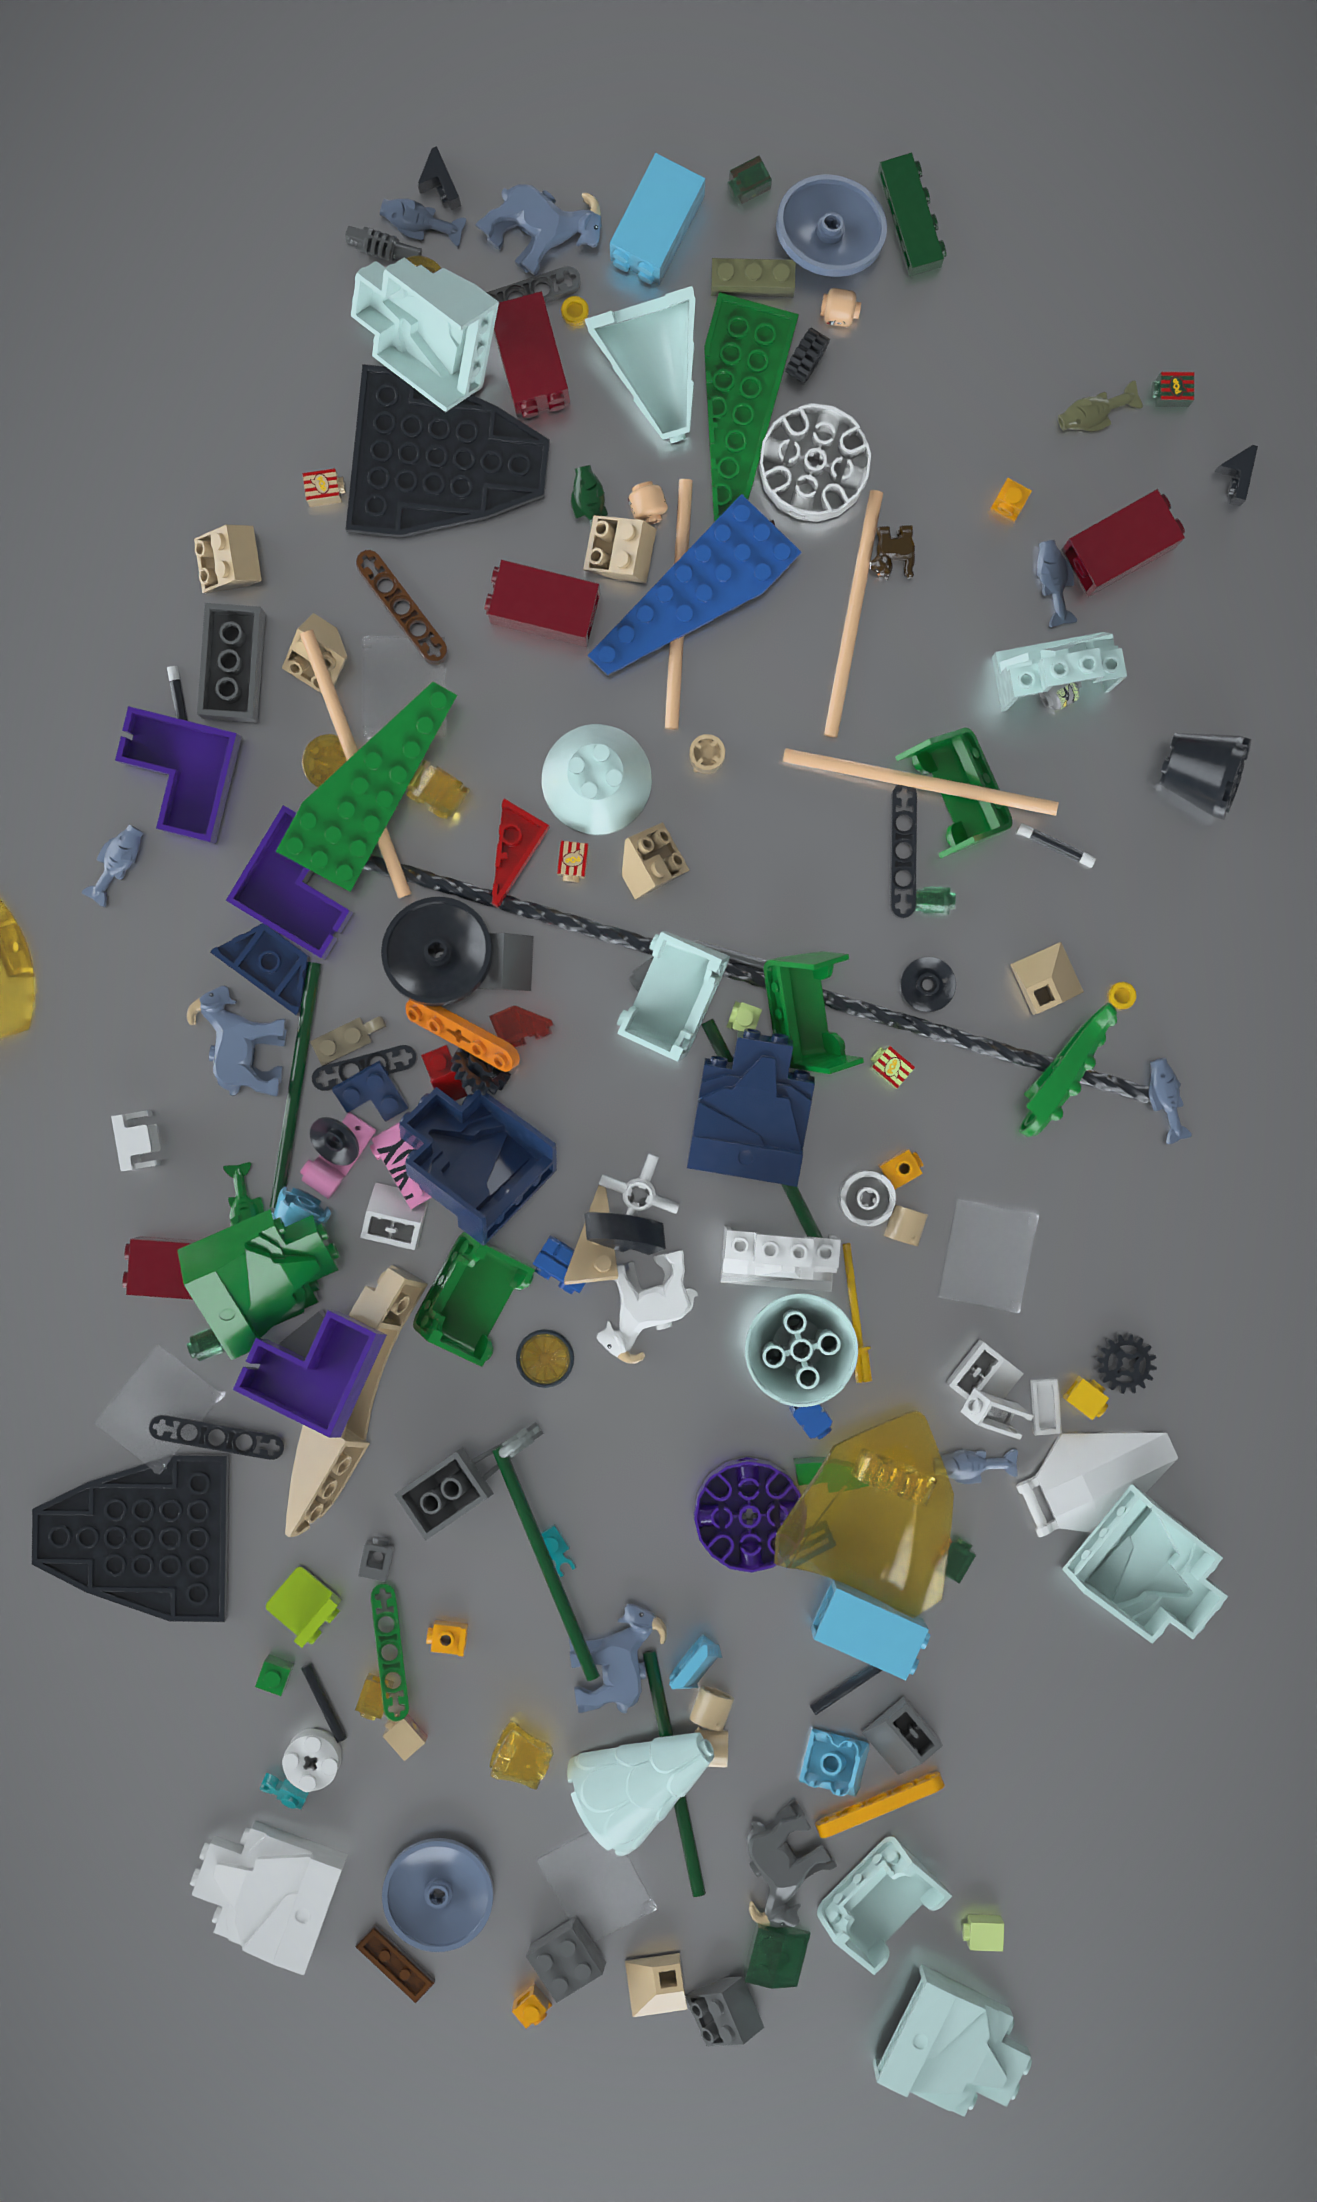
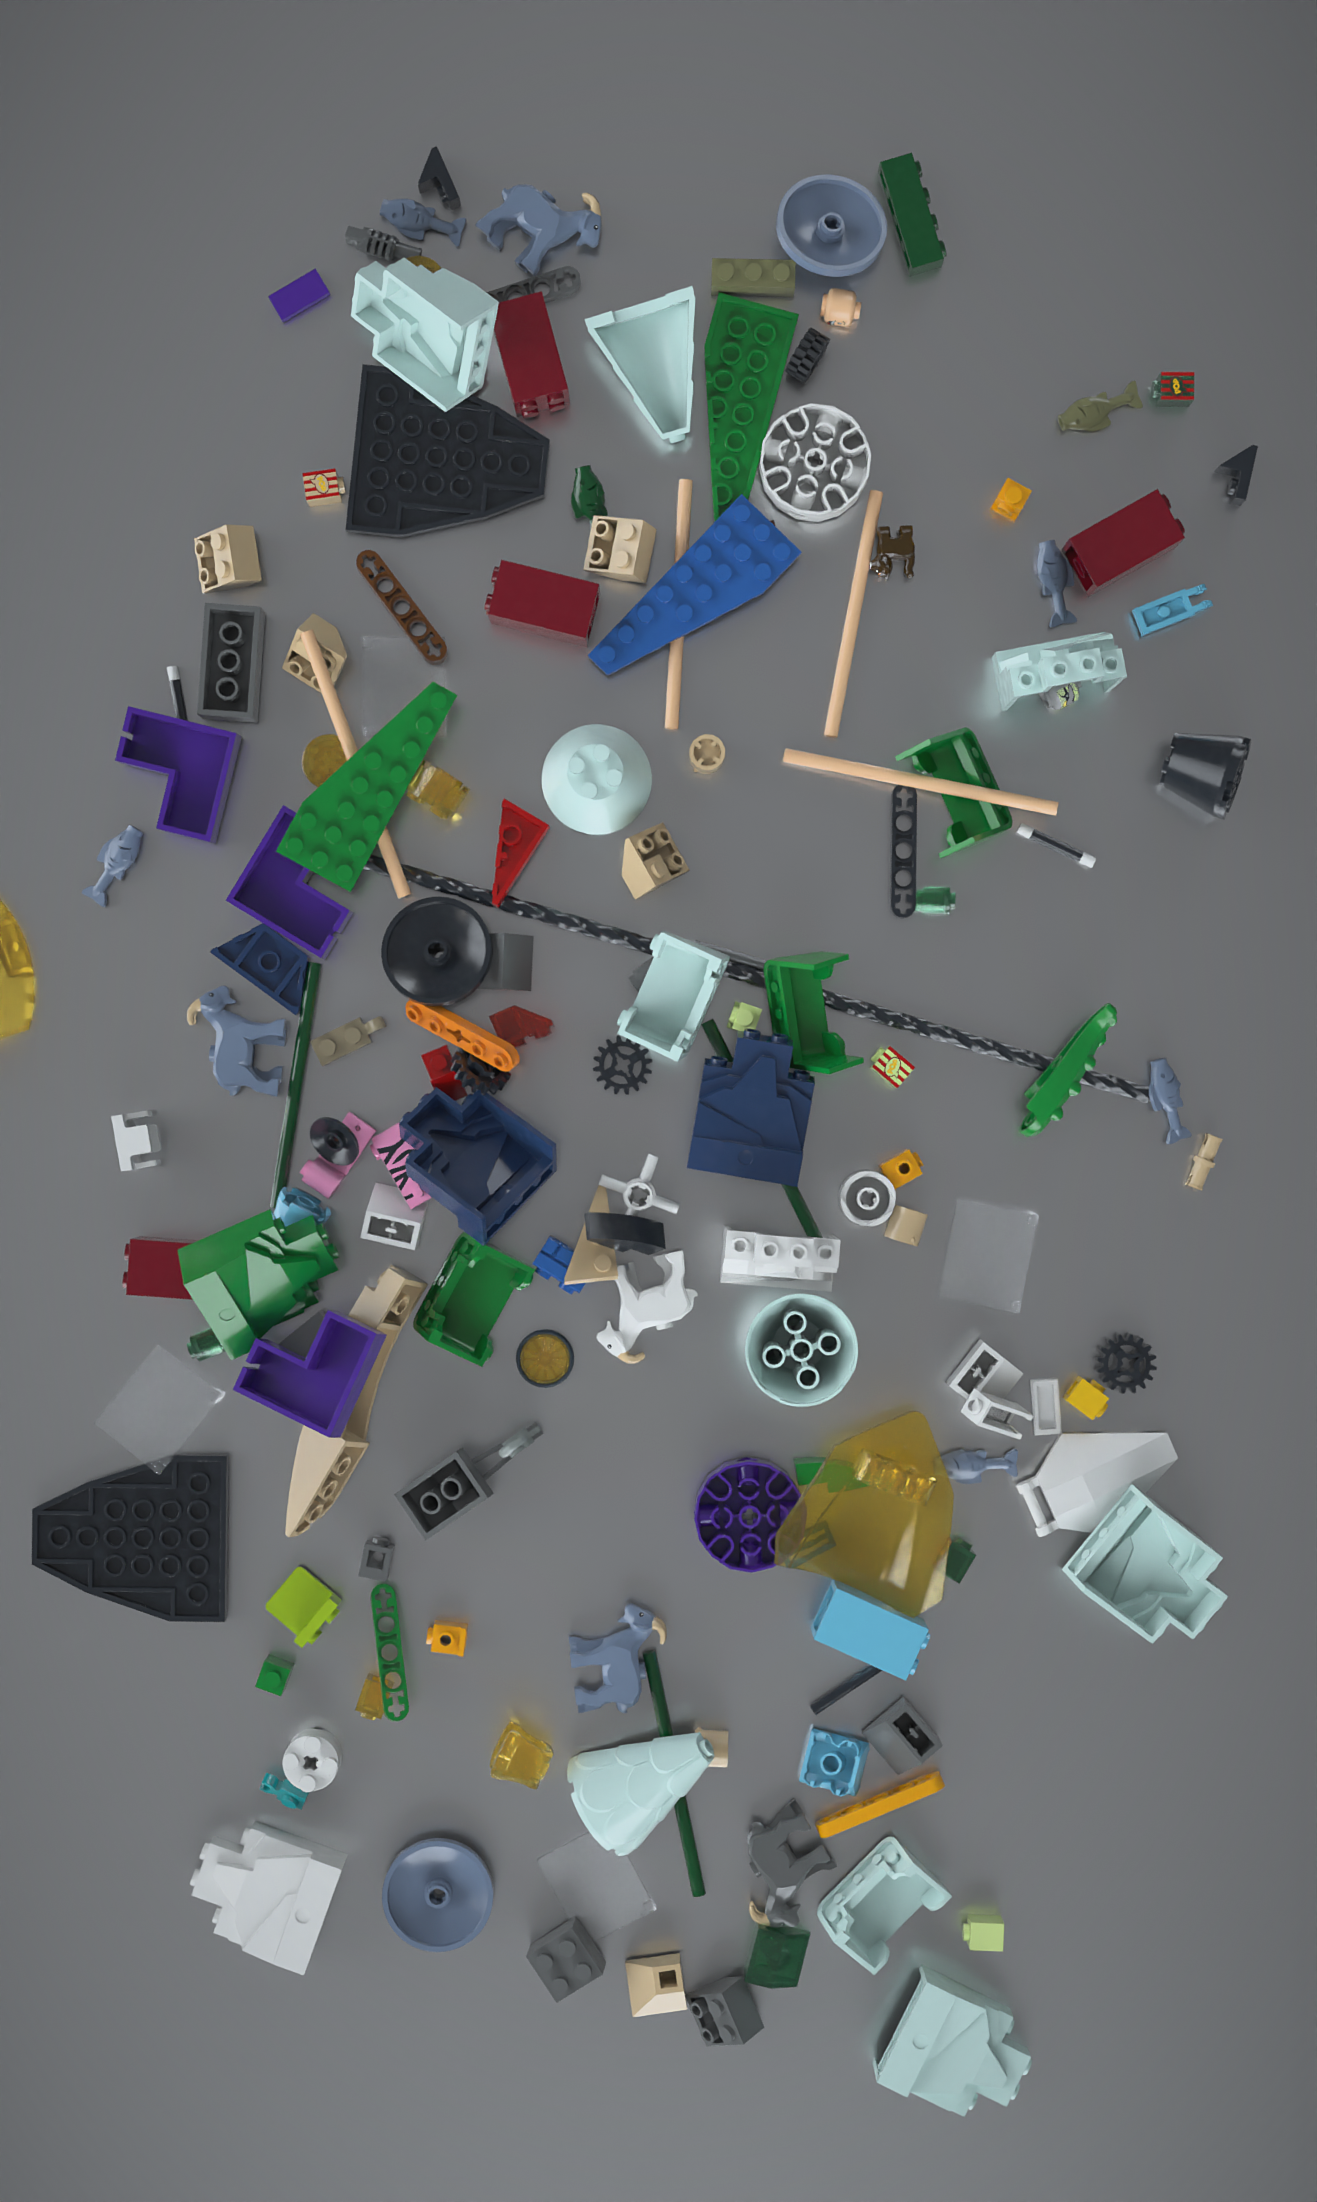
(229, 1443): black beam -> none
(242, 1205): green animal -> none
(299, 295): none -> dark purple tile
(323, 1703): black bar -> none
(364, 1062): black beam -> none
(374, 1085): dark blue plate -> none
(395, 1963): reddish brown tile -> none
(404, 1736): tan brick -> none
(531, 2006): light orange brick -> none
(546, 1565): dark green piece -> none
(557, 1546): teal plate -> none
(572, 861): brick -> none
(574, 311): yellow tile -> none
(611, 1071): none -> black gear
(647, 502): light nougat head -> none
(657, 219): medium azure brick -> none
(695, 1664): medium azure slope -> none
(711, 1708): tan piece -> none
(749, 180): clear green brick -> none
(813, 1420): blue brick -> none
(862, 1369): yellow piece -> none
(942, 981): black dish -> none
(1046, 978): tan slope -> none
(1121, 995): yellow tile -> none
(1169, 610): none -> medium azure hinge
(1203, 1161): none -> tan pin

